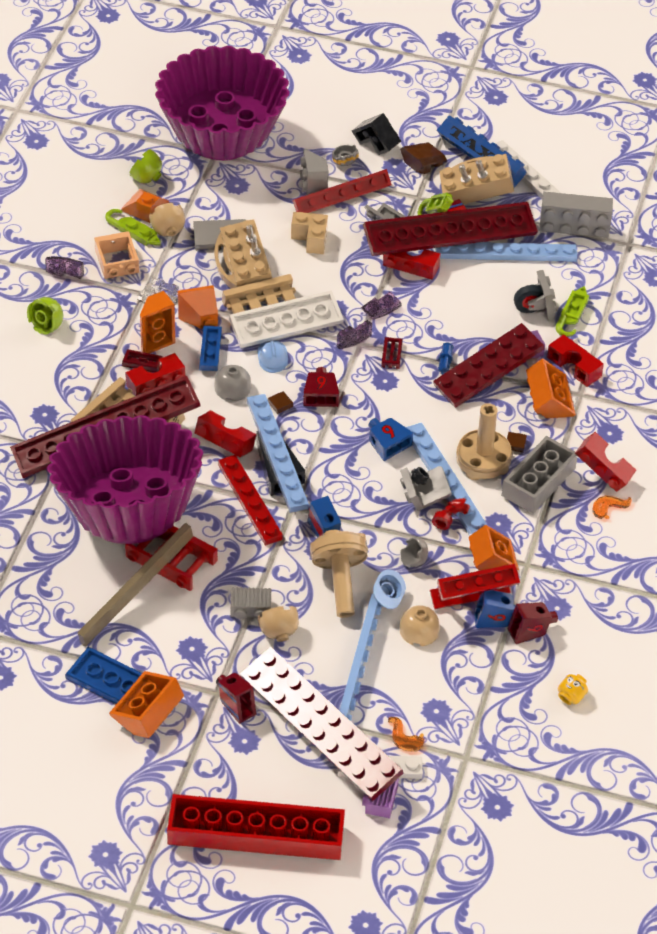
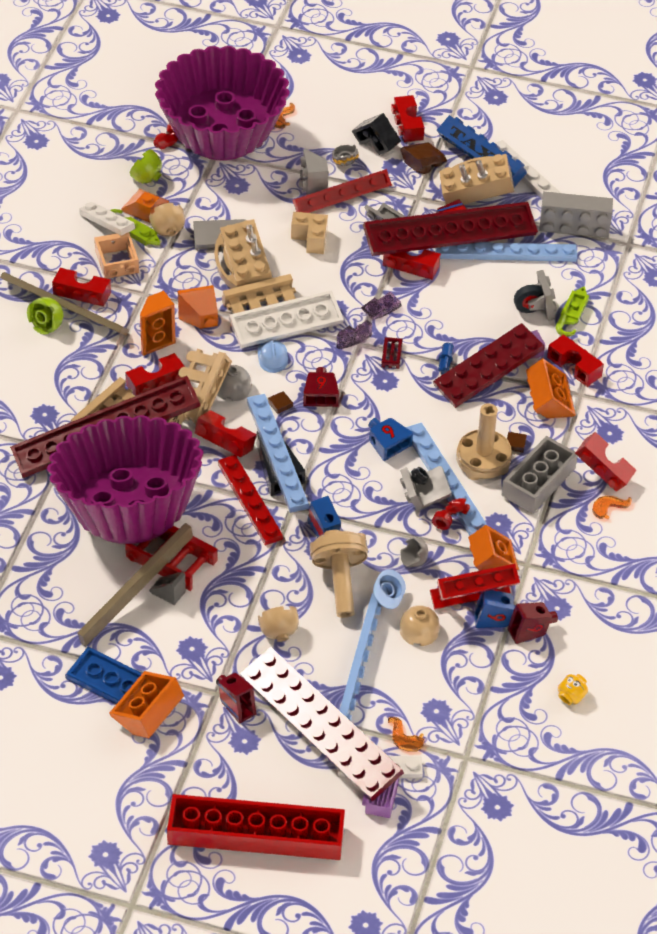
(62, 265): clear purple slope -> none
(66, 304): none -> dark tan tile
(93, 292): none -> red arch
(106, 218): none -> white plate
(130, 362): dark red tile -> none
(159, 284): clear plate -> none
(166, 139): none -> red arm
(170, 587): none -> dark grey slope
(209, 381): none -> tan fence
(210, 348): blue plate -> none
(249, 602): light grey brick -> none
(286, 111): none -> clear orange piece
(409, 126): none -> red arch
(436, 204): lime plate -> none

